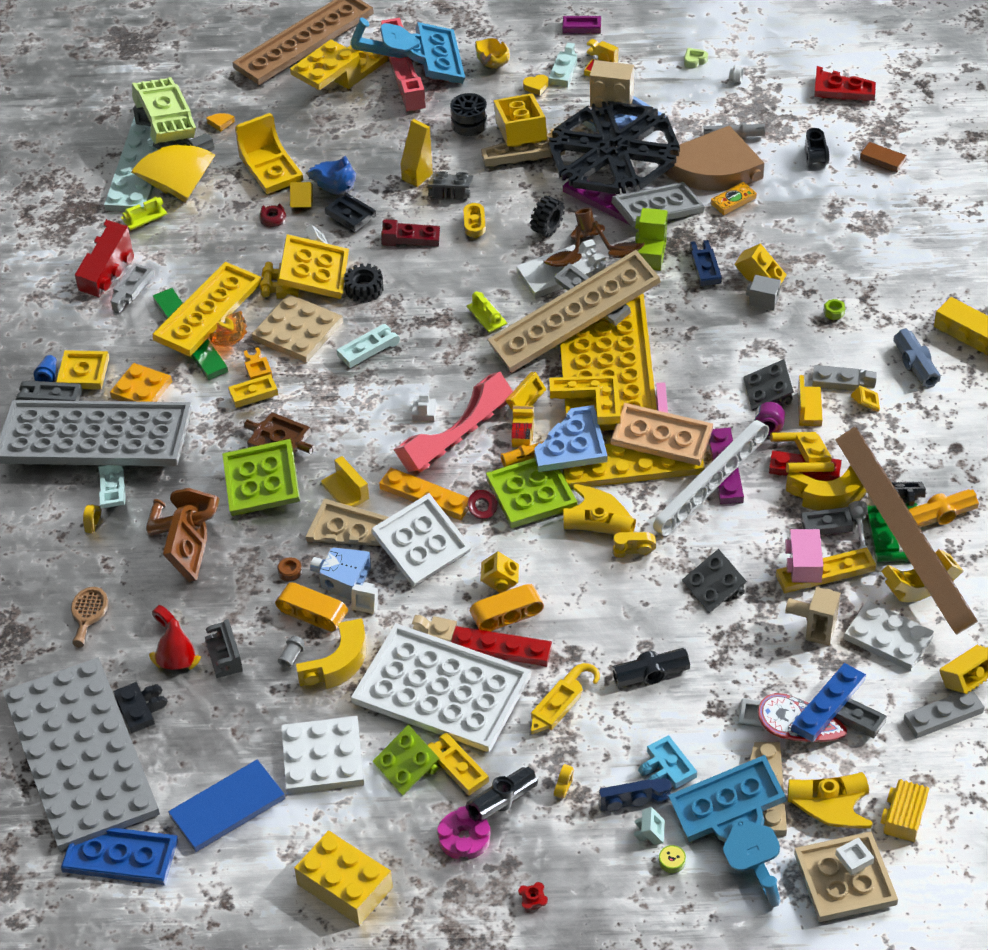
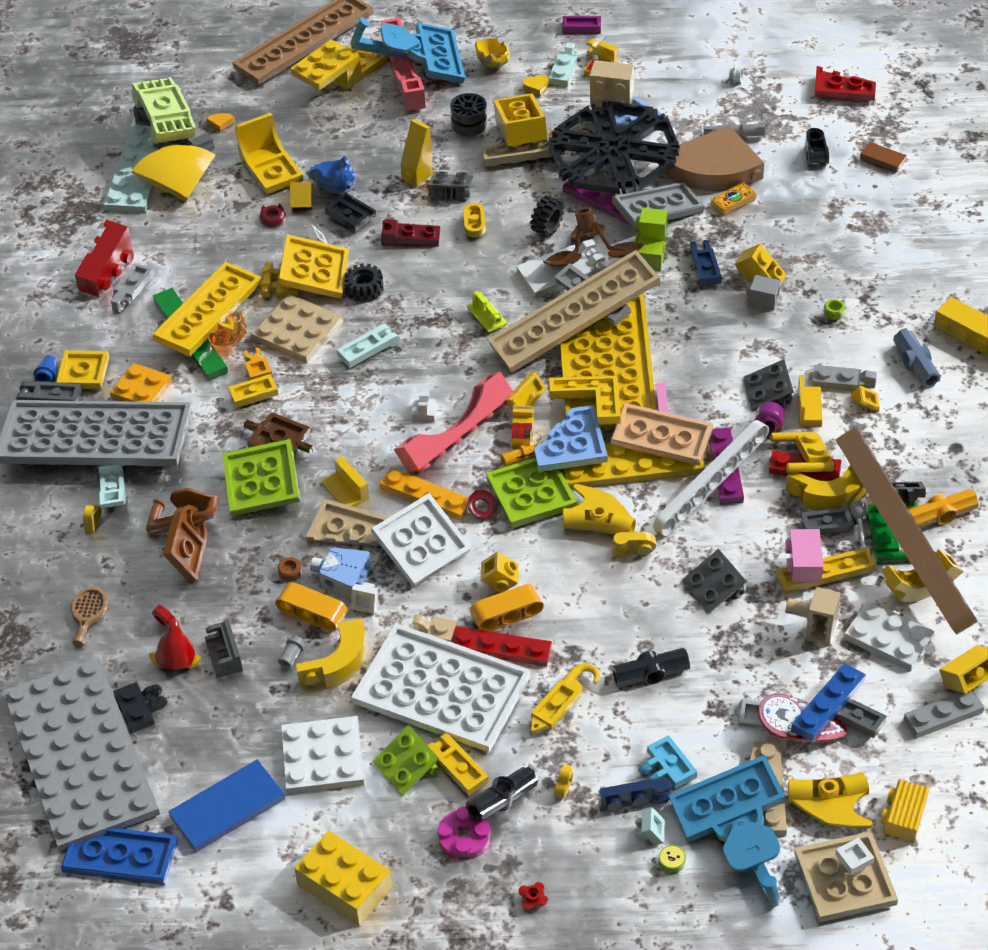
(138, 216): neon yellow hinge -> none
(695, 57): yellowish green tile -> none

